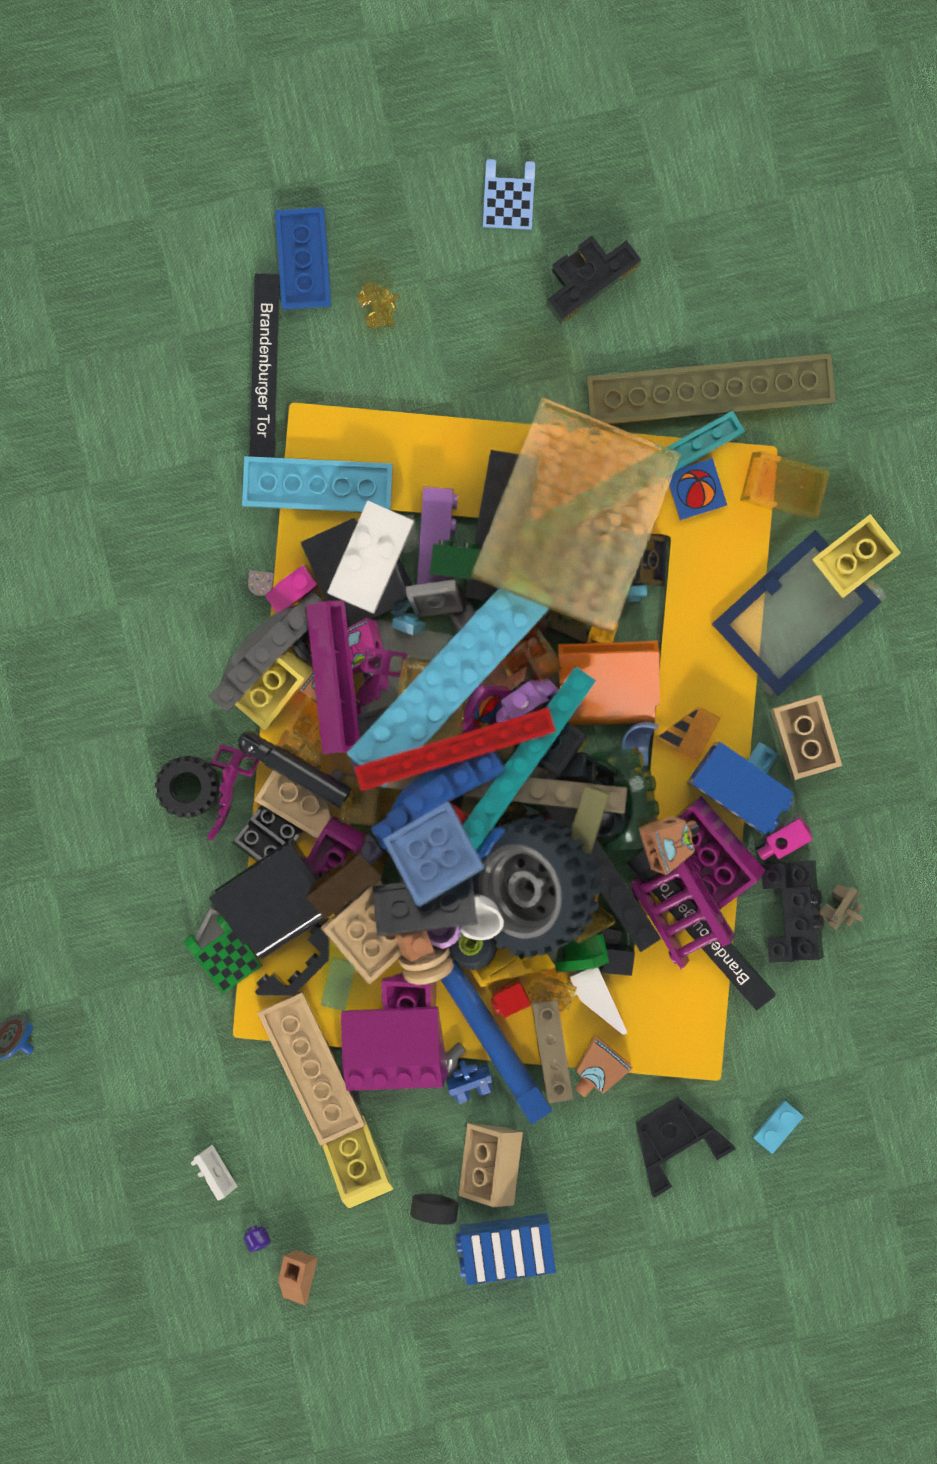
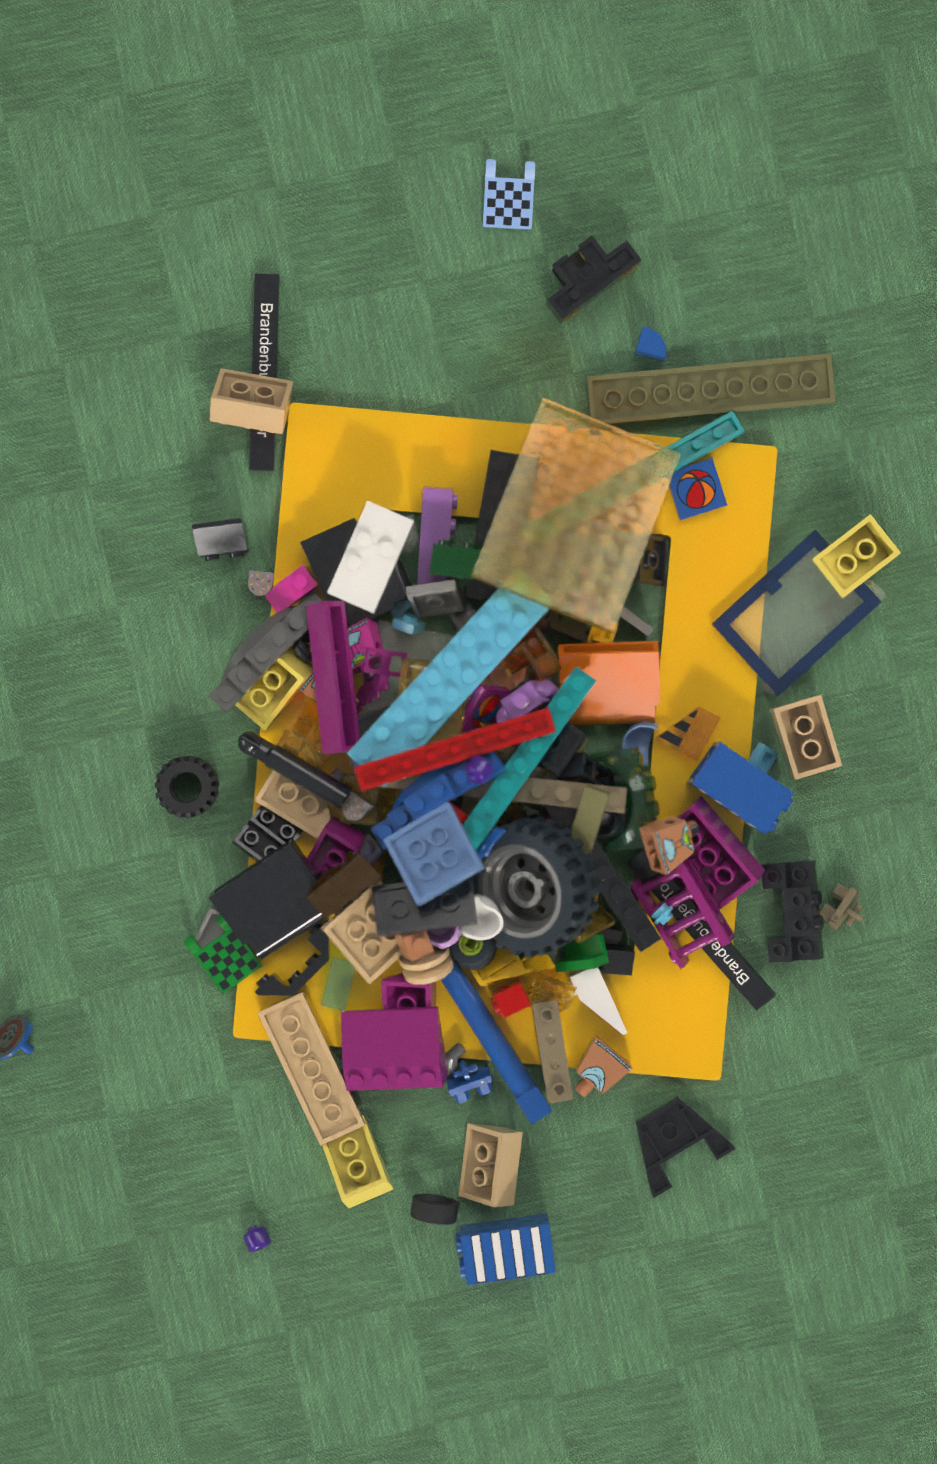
(215, 1172): white plate -> none
(221, 539): none -> slope
(229, 776): magenta piece -> none
(251, 401): none -> tan slope
(297, 1276): nougat slope -> none
(303, 258): blue plate -> none
(315, 484): medium azure plate -> none
(356, 807): none -> light grey tile
(382, 305): clear yellow hips -> none
(479, 770): none -> dark purple piece
(635, 622): none -> light grey tile
(636, 592): medium azure plate -> none
(651, 345): none -> blue brick
(662, 914): none -> medium azure plate
(778, 1126): medium azure plate -> none
(785, 485): clear yellow piece -> none
(793, 830): dark pink torso -> none

